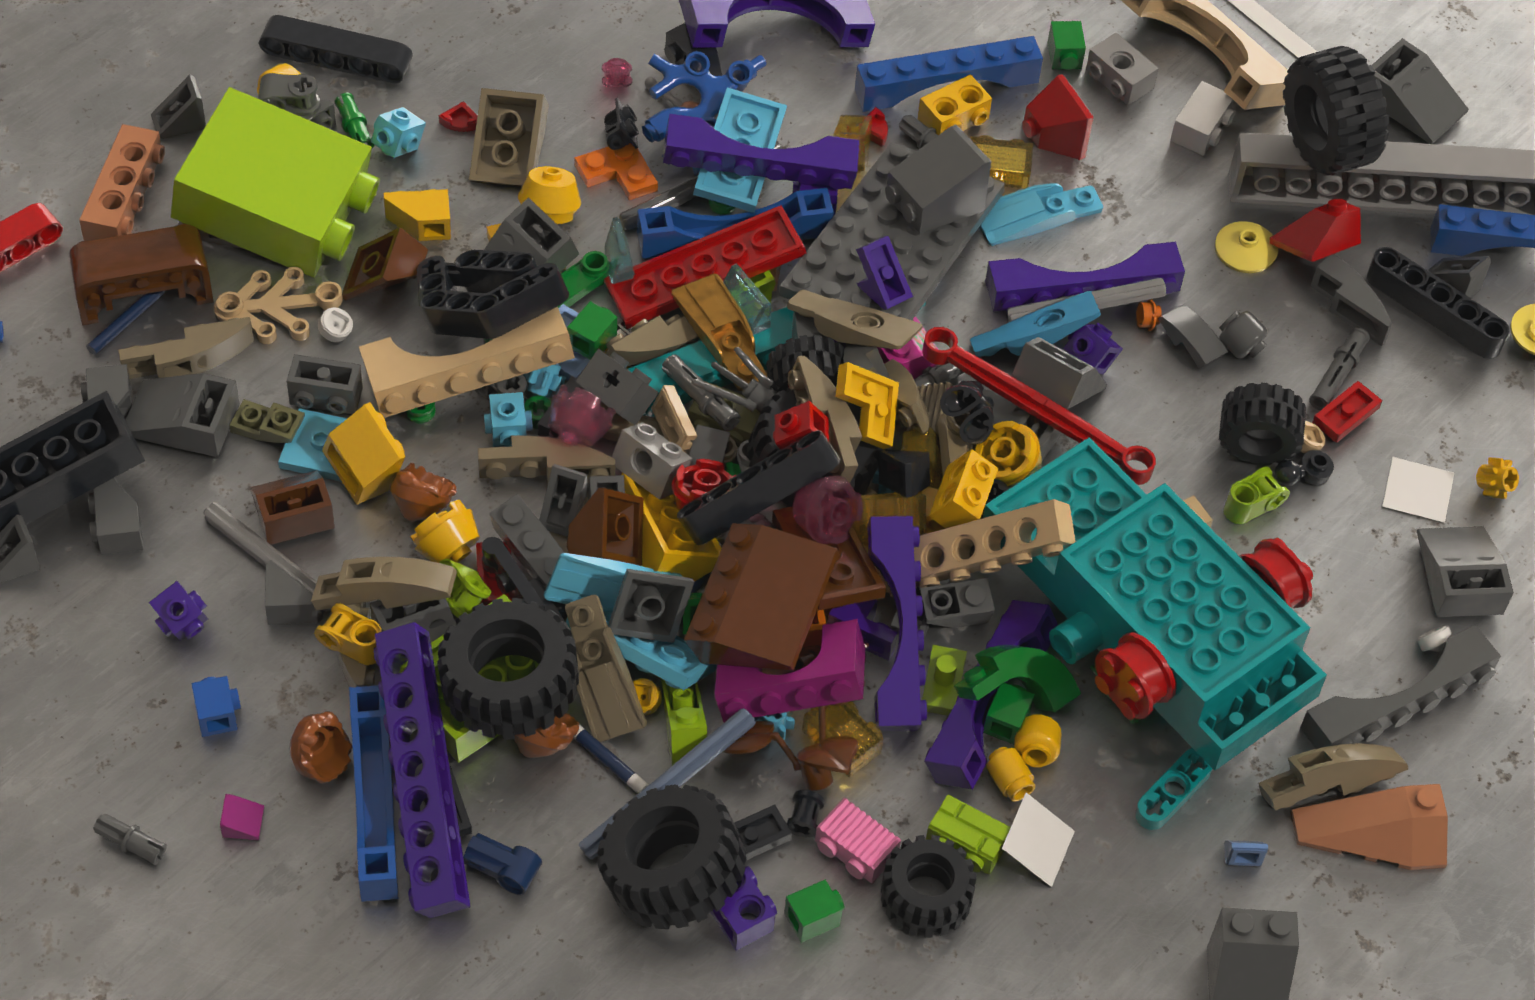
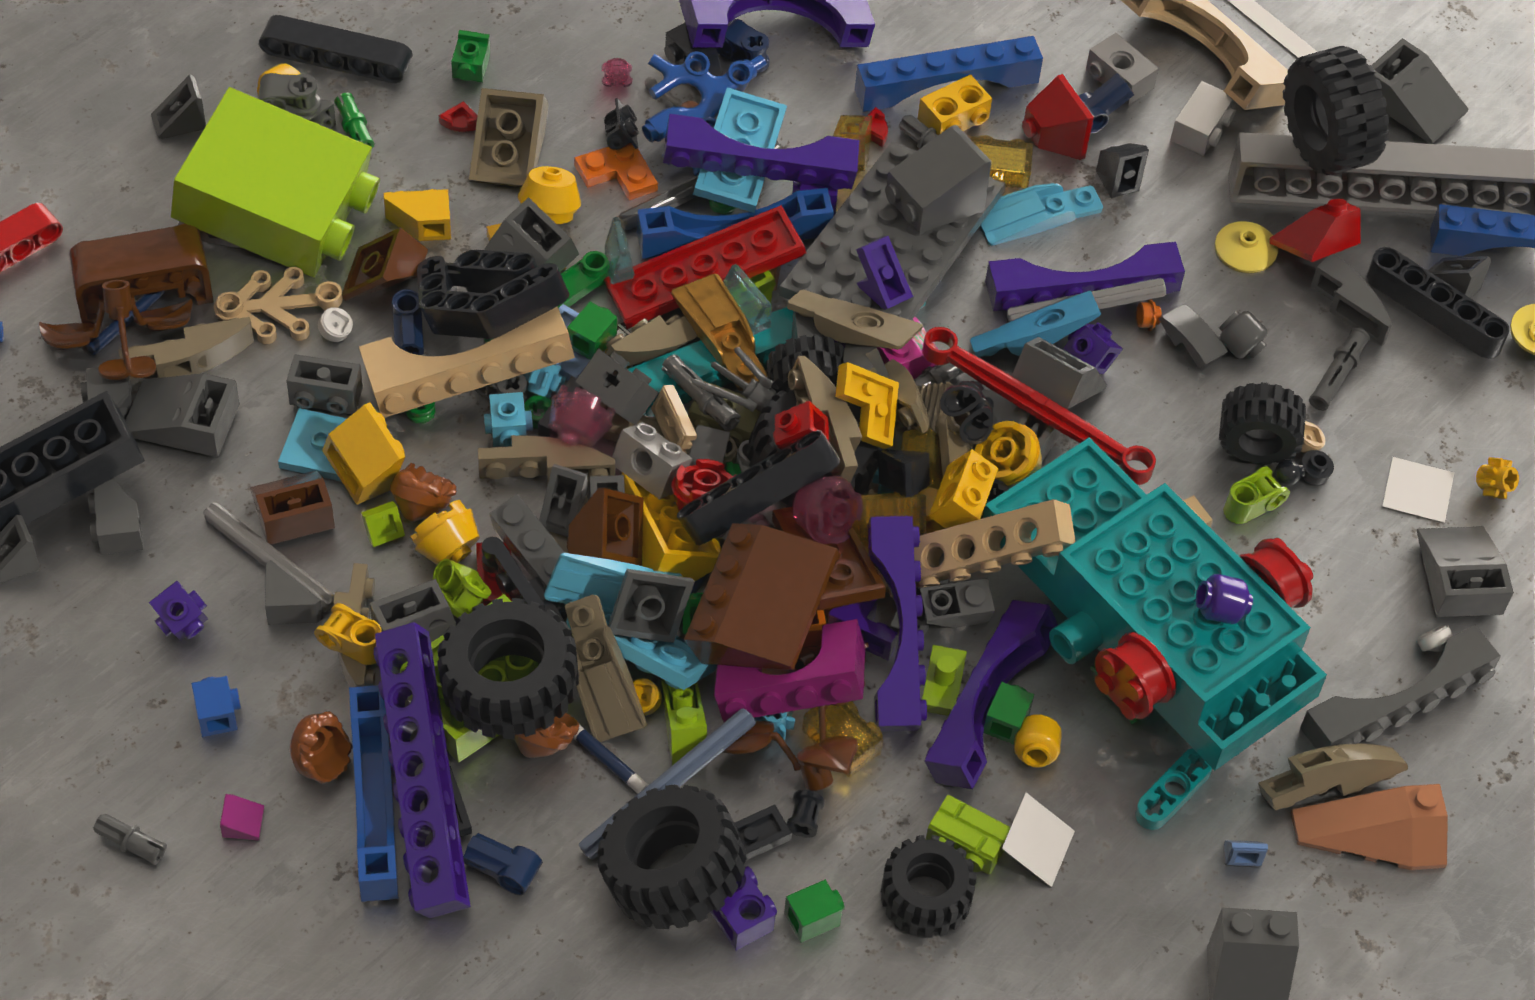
(118, 304): none -> reddish brown plant
(122, 183): nougat brick -> none
(265, 423): olive slope -> none
(383, 524): none -> lime tile
(390, 579): dark tan slope -> none
(397, 132): medium azure brick -> none
(407, 324): none -> dark blue piece
(471, 56): none -> green brick
(744, 43): none -> dark blue piece
(856, 841): bright pink brick -> none
(1010, 773): yellow brick -> none
(1035, 669): green arch -> none
(1066, 45): green brick -> none
(1106, 100): none -> dark blue piece
(1122, 168): none -> black slope
(1223, 599): none -> dark purple head
(1347, 411): red plate -> none

